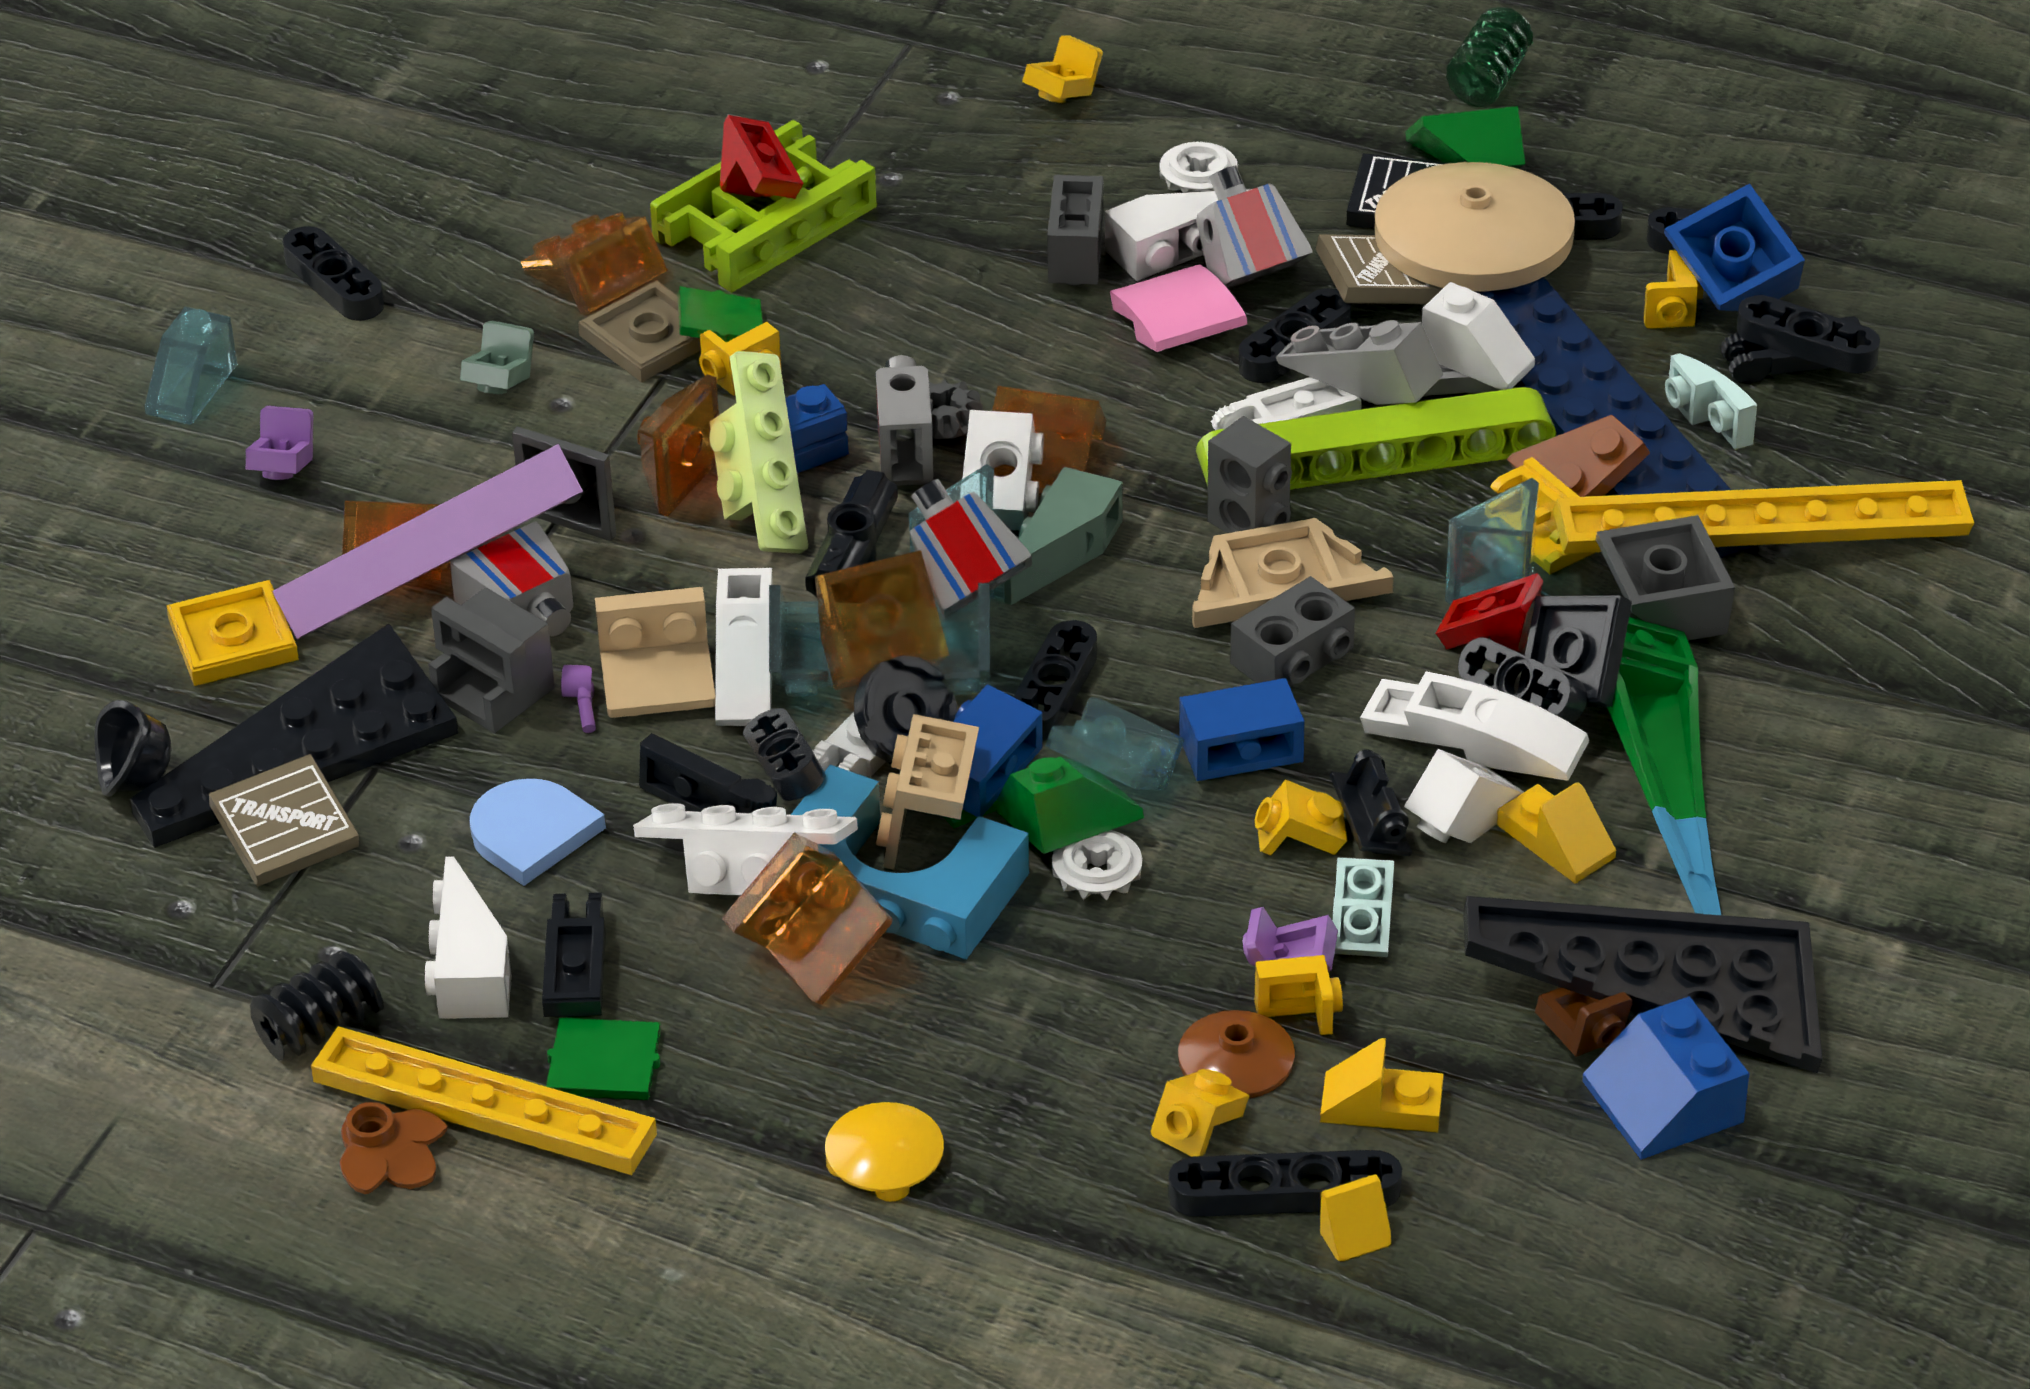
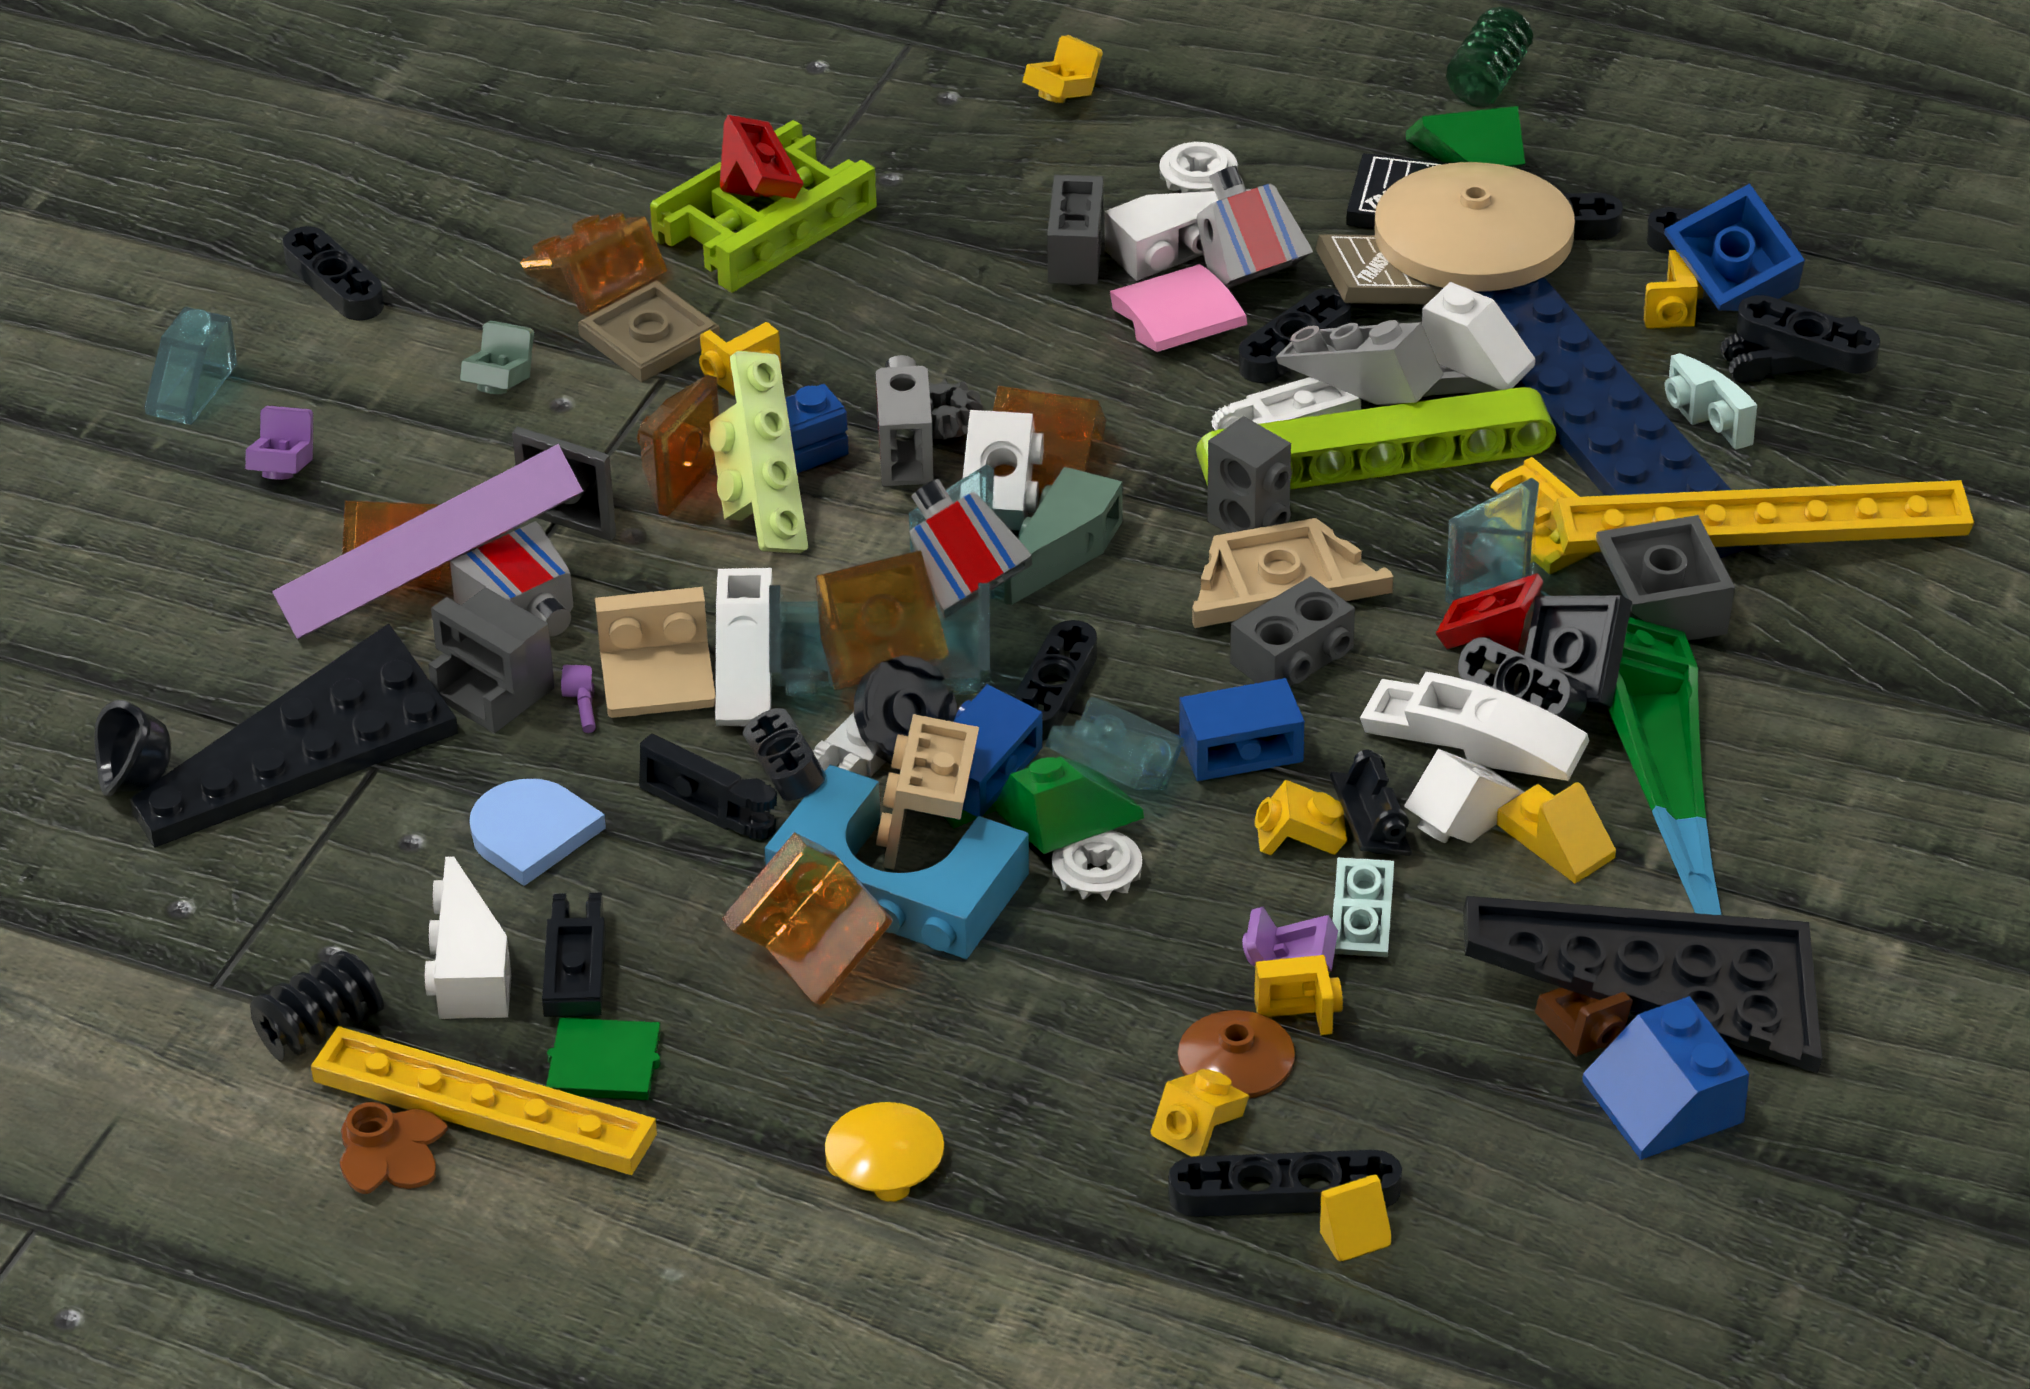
(232, 632): yellow tile -> none
(283, 820): dark tan tile -> none
(716, 311): green piece -> none
(731, 848): white bracket -> none
(854, 526): black piece -> none
(1369, 1095): yellow slope -> none
(1588, 457): dark orange wing -> none

